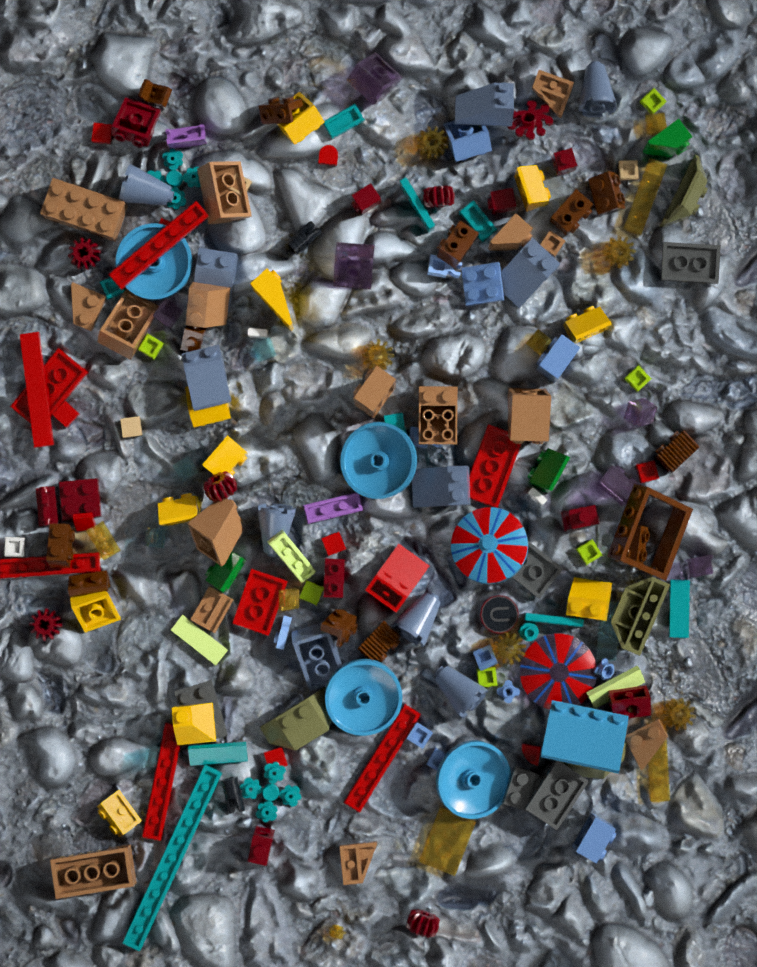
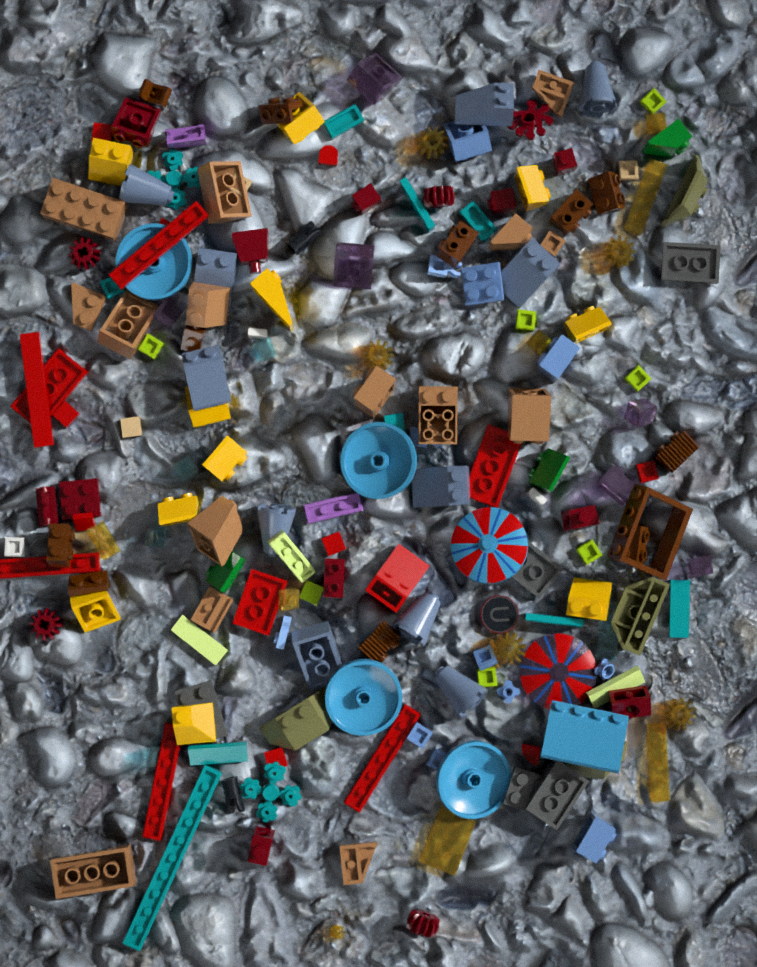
(109, 161): none -> yellow slope
(118, 814): yellow bracket -> none
(220, 486): dark red gear -> none
(252, 248): none -> dark red torso
(341, 625): reddish brown bracket -> none
(525, 320): none -> lime tile
(528, 631): teal plate -> none
(646, 742): medium nougat wing -> none

